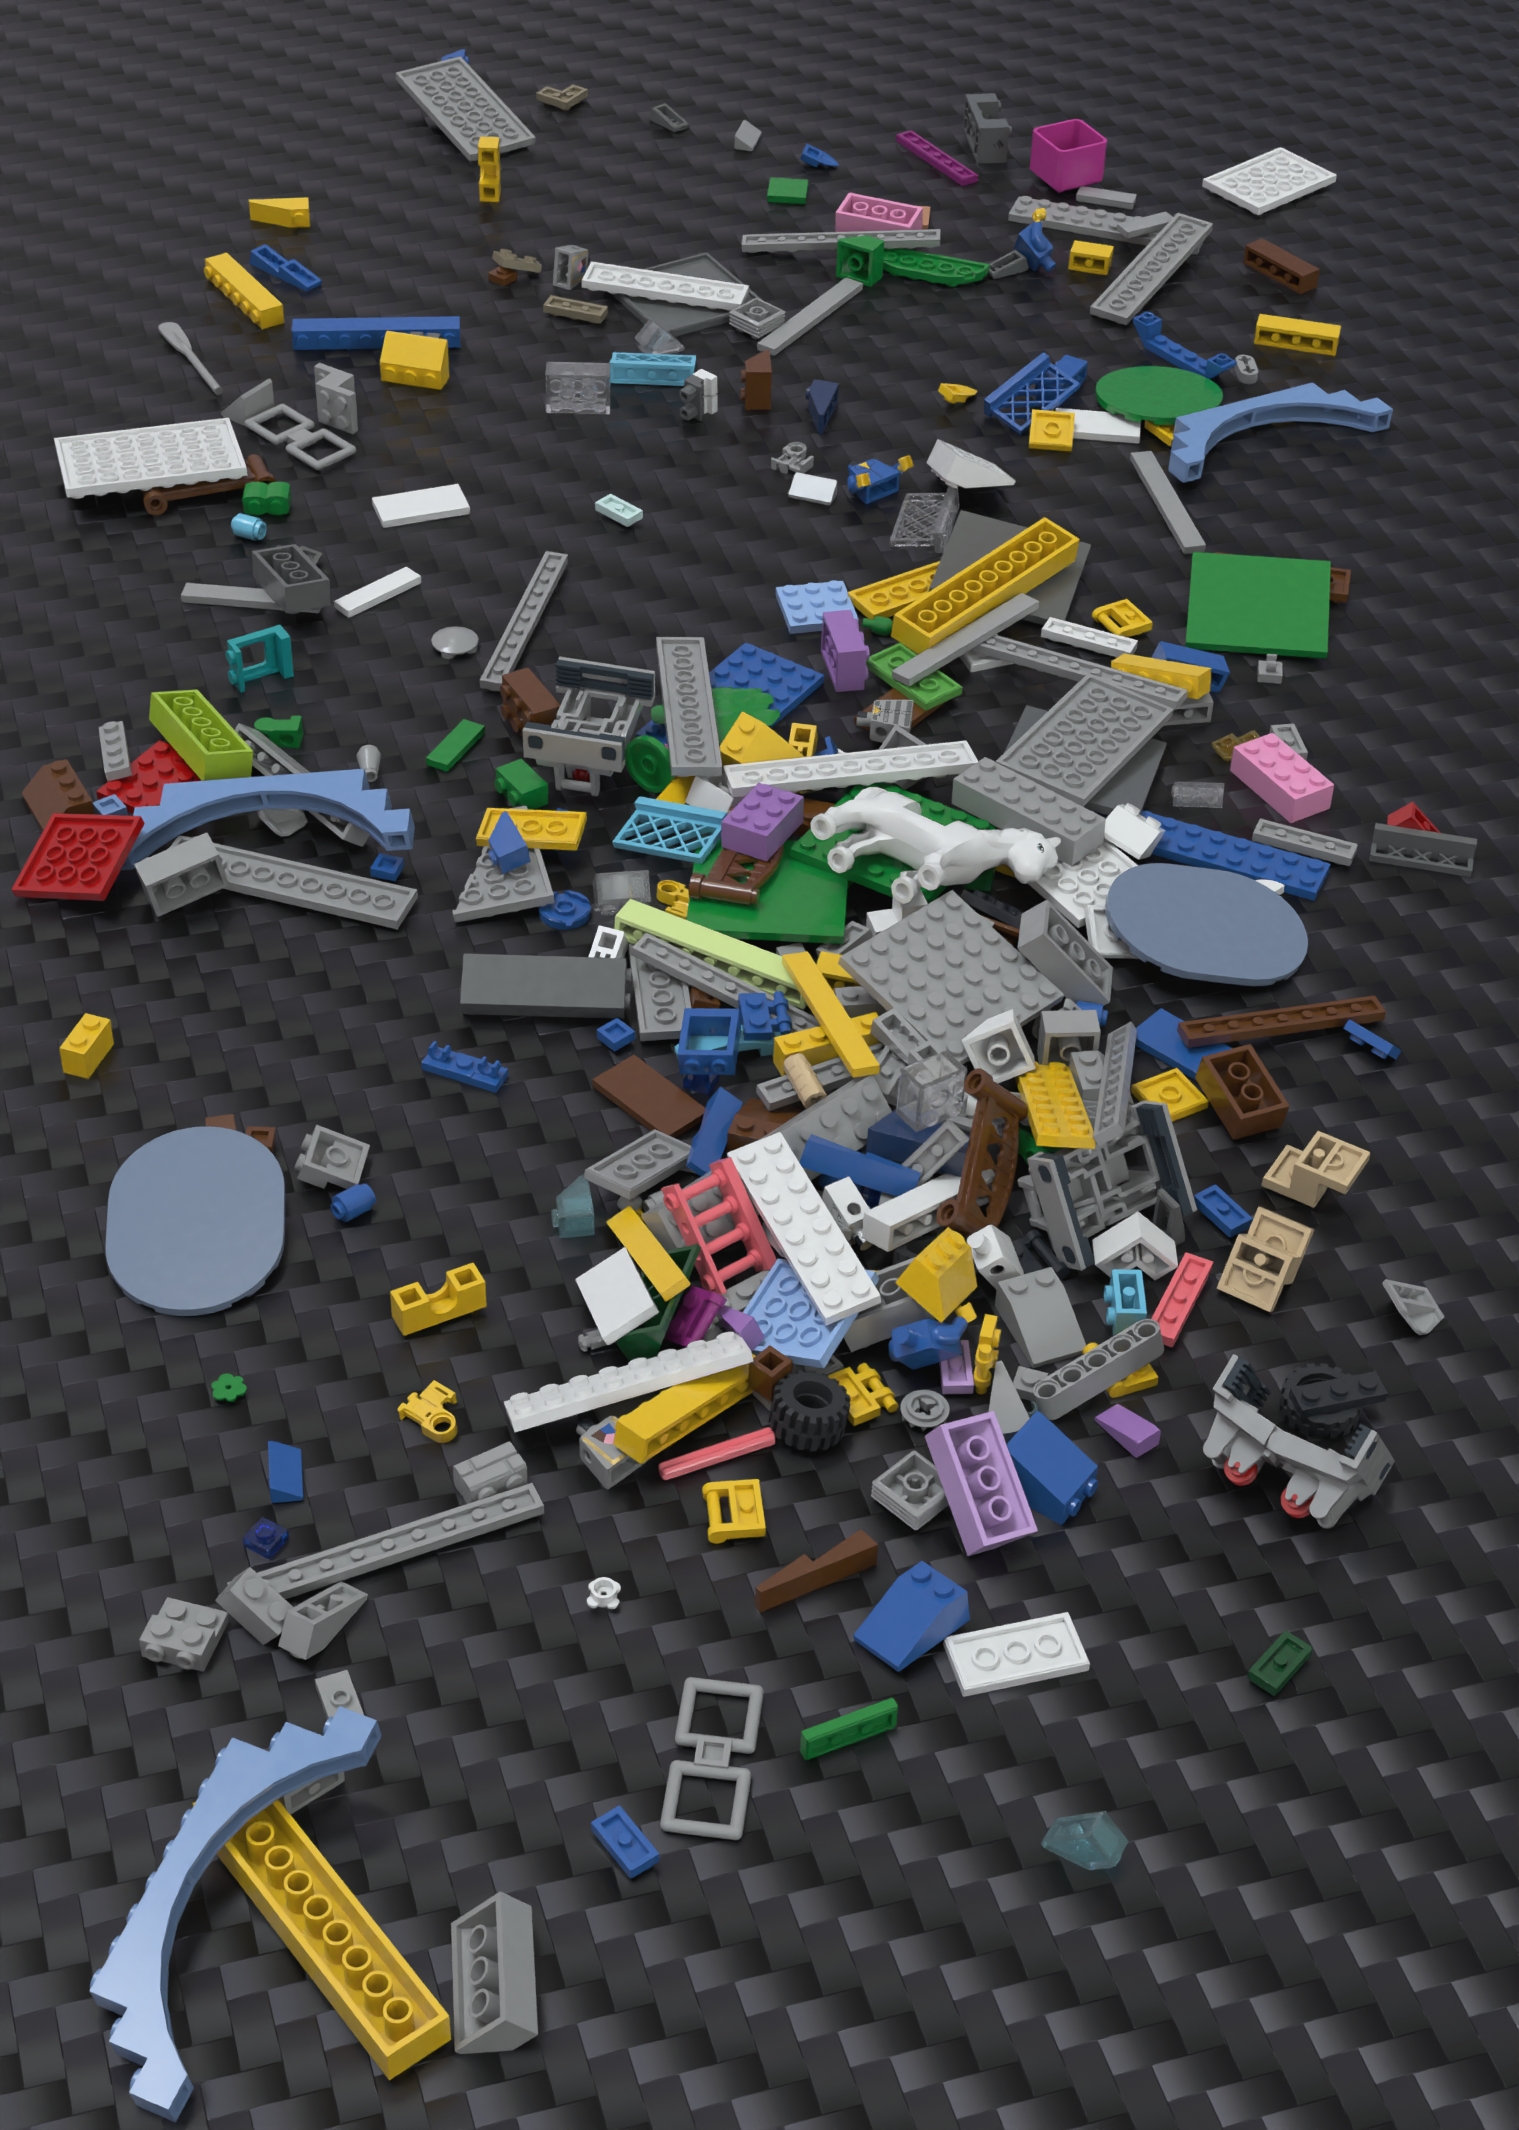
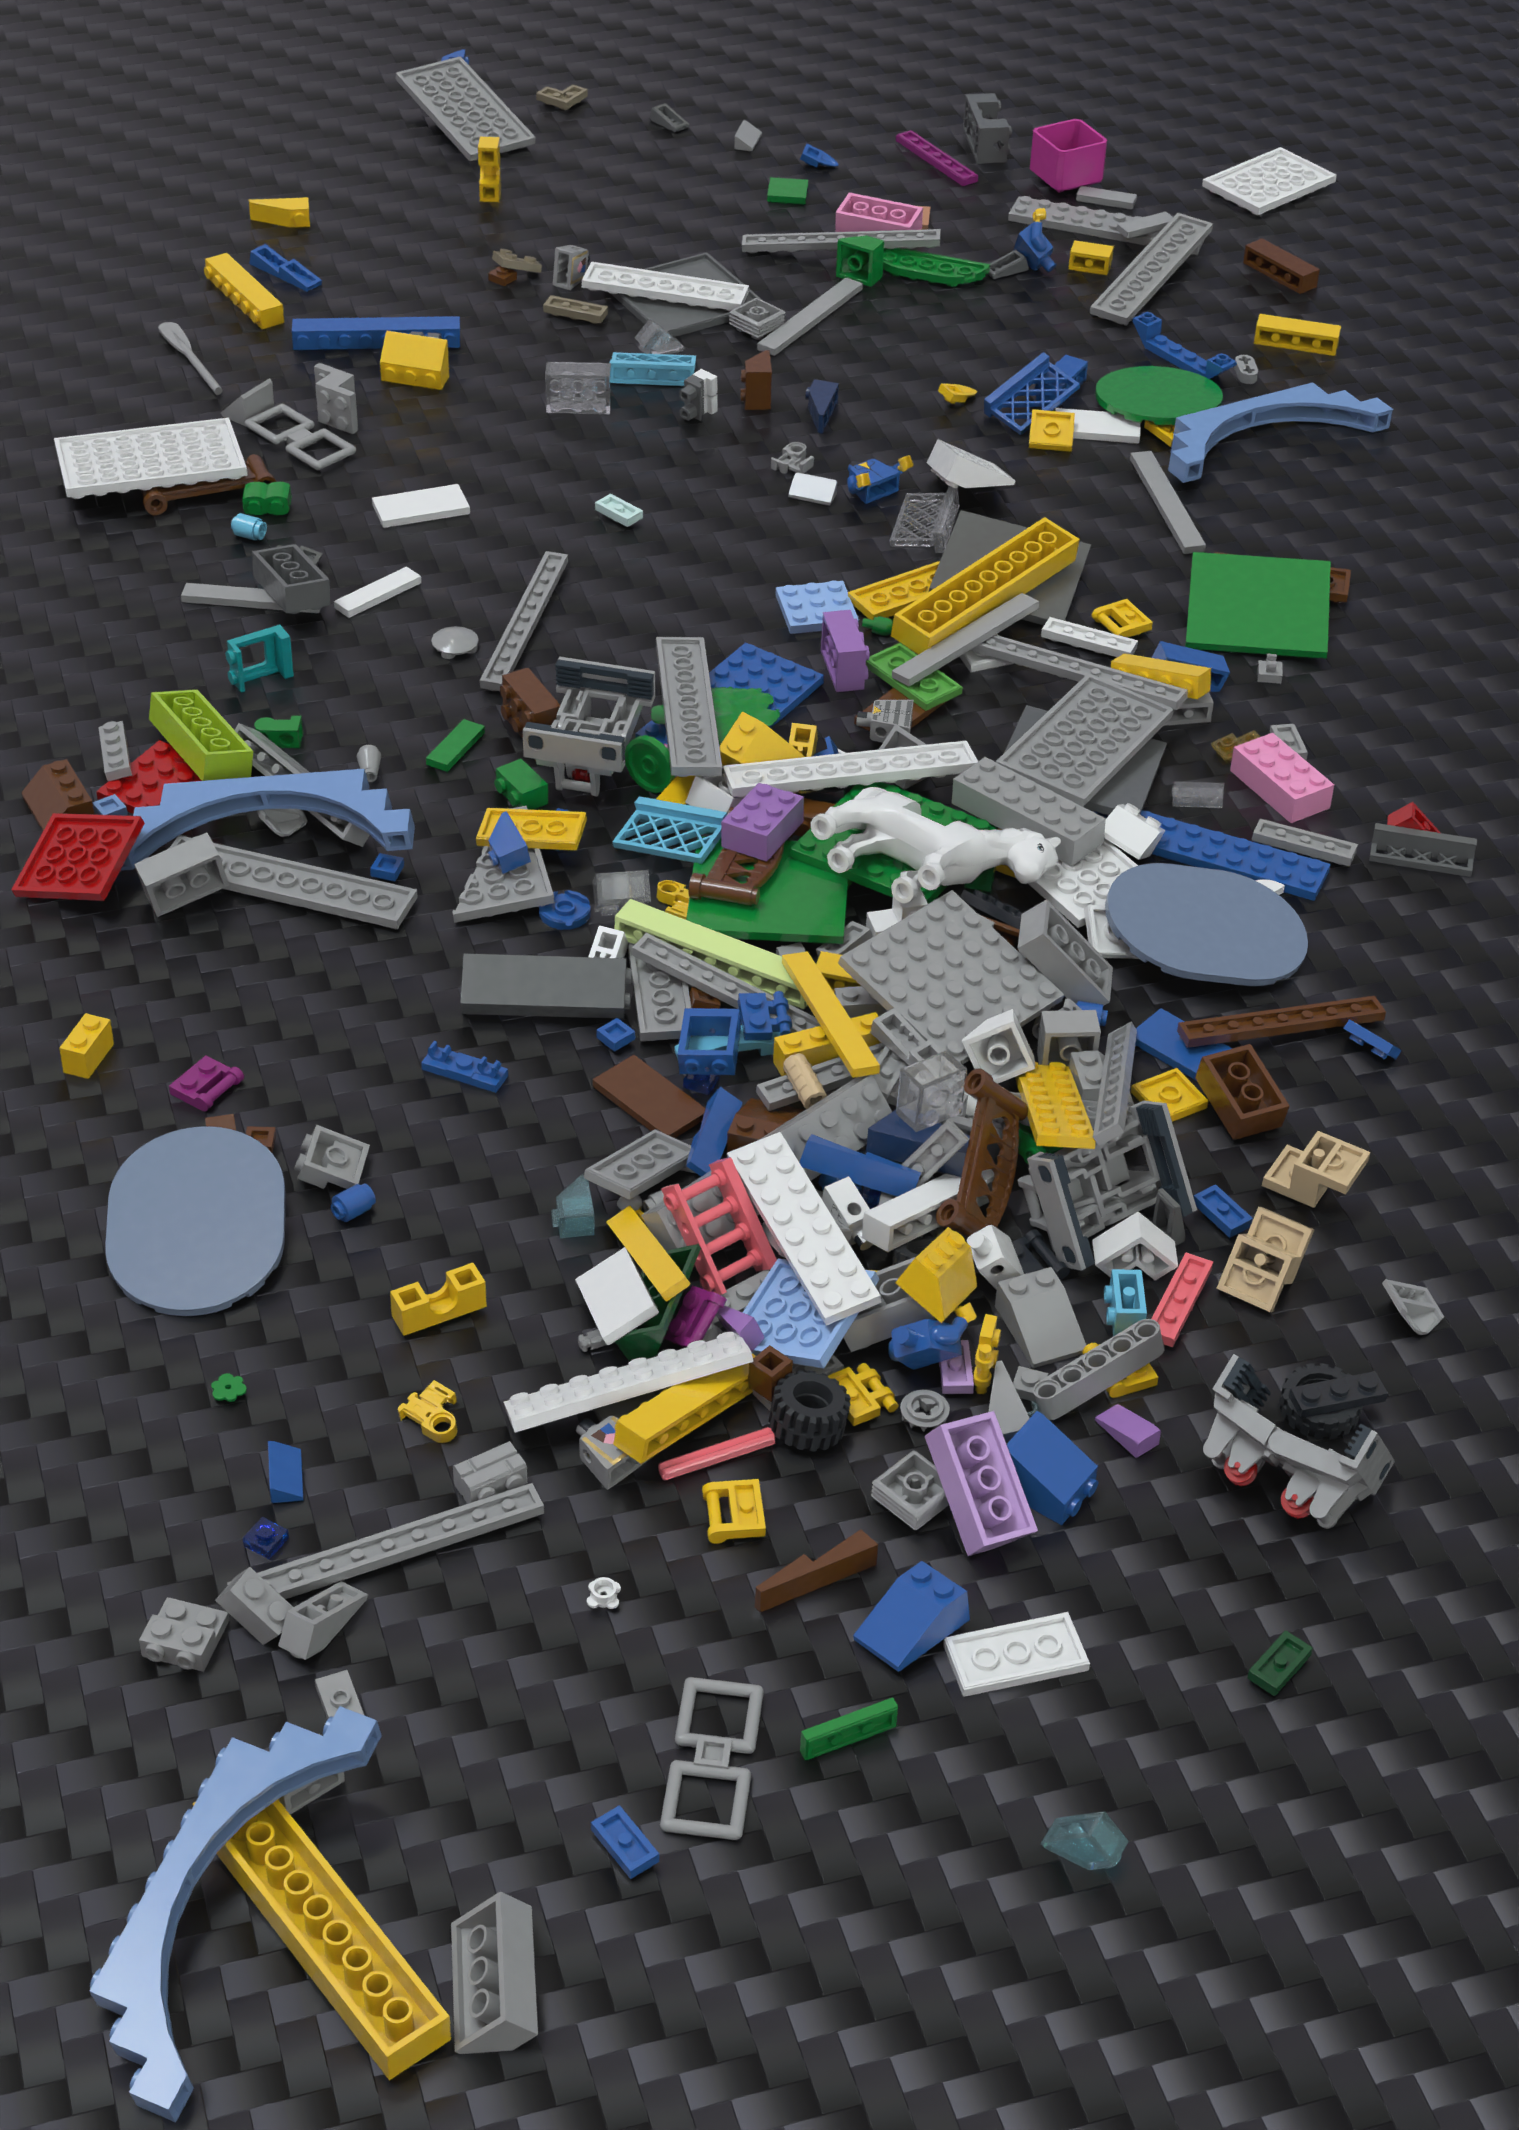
(200, 1078): none -> magenta plate

